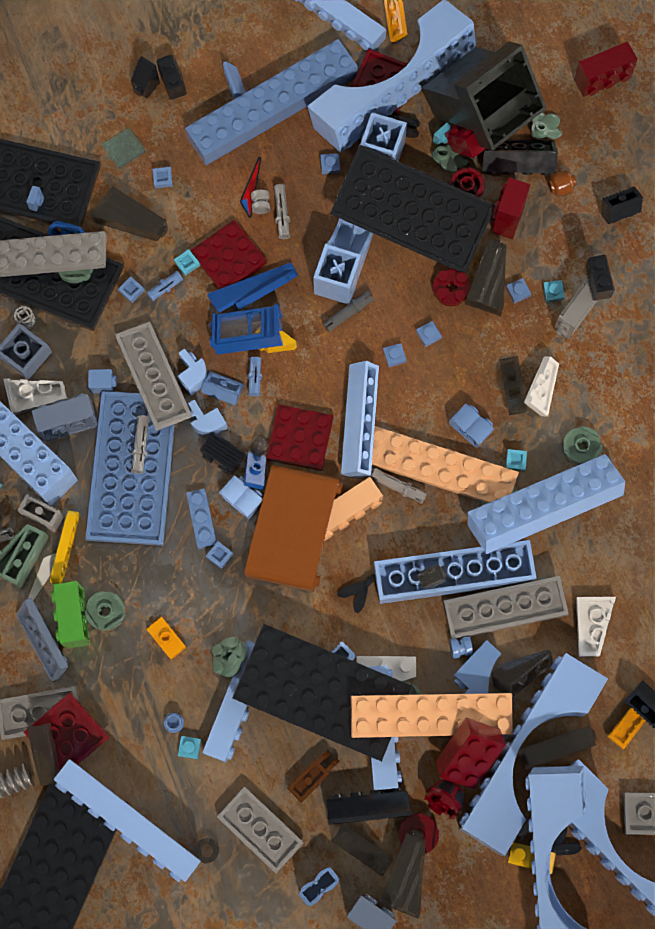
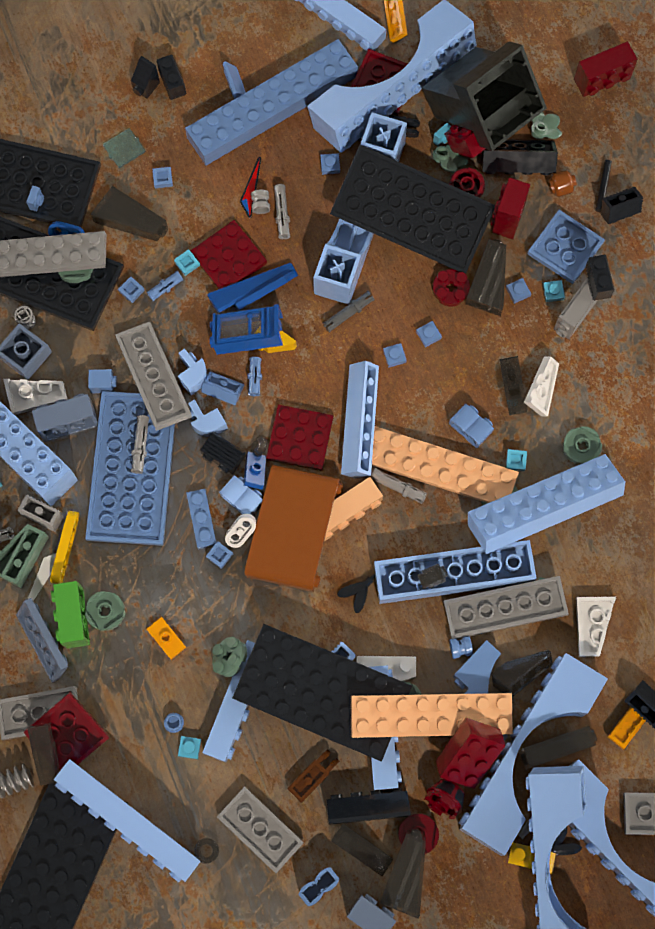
(242, 529): none -> white plate
(565, 246): none -> medium blue plate
(603, 185): none -> black bar

